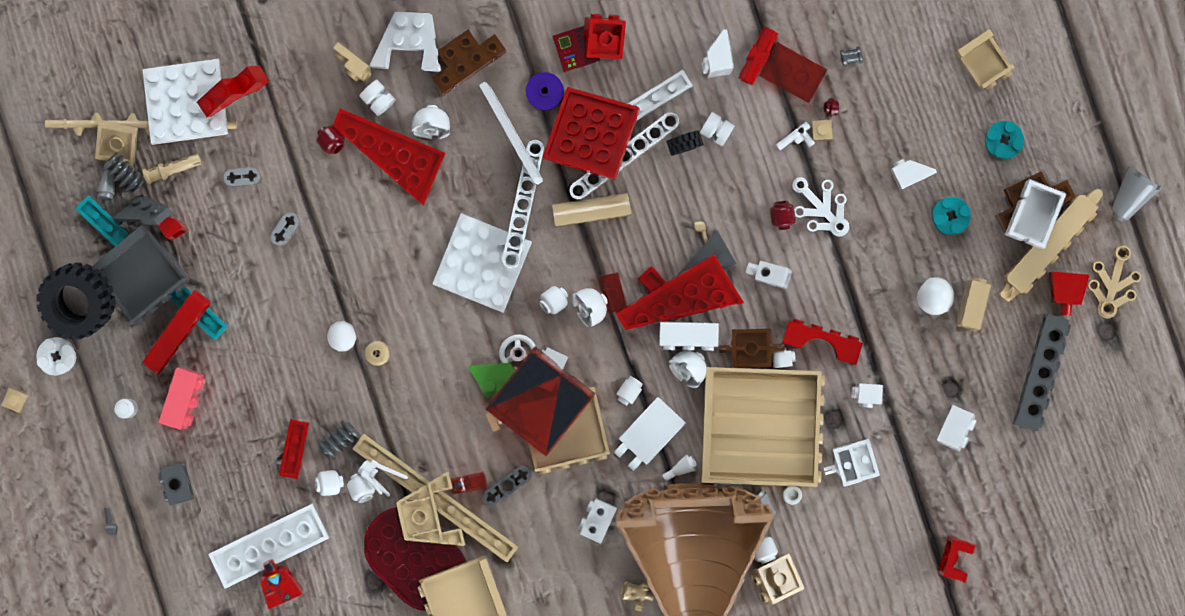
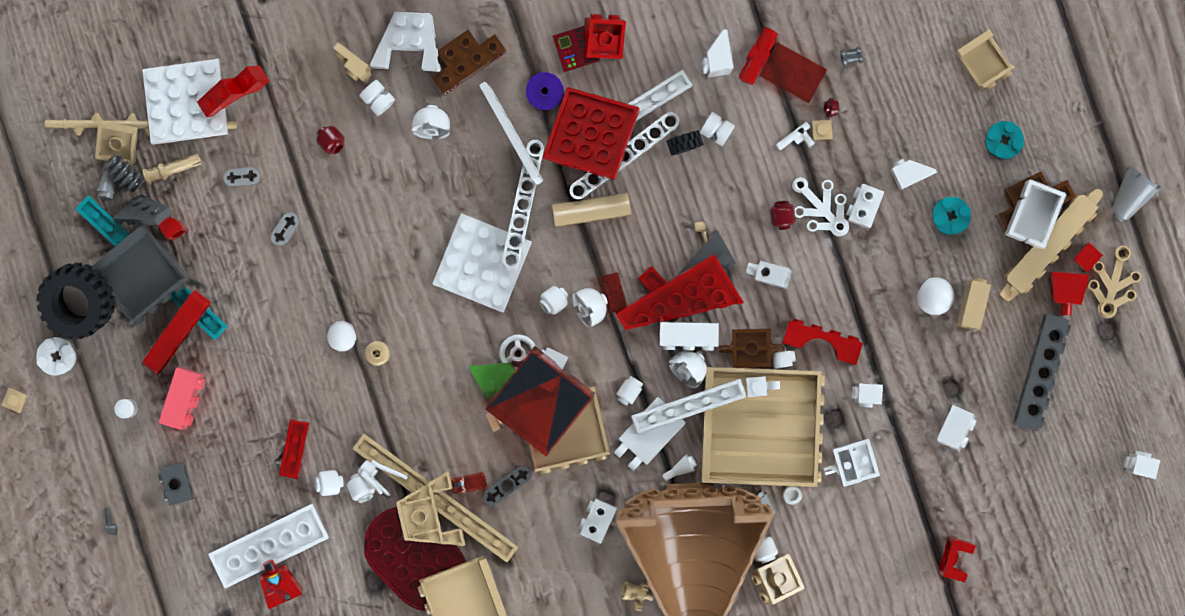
(337, 439): dark grey piece -> none
(401, 157): red wing -> none
(688, 406): none -> white tile
(758, 386): none -> white plate
(865, 205): none -> white brick
(1087, 257): none -> red panel
(1141, 464): none -> white brick

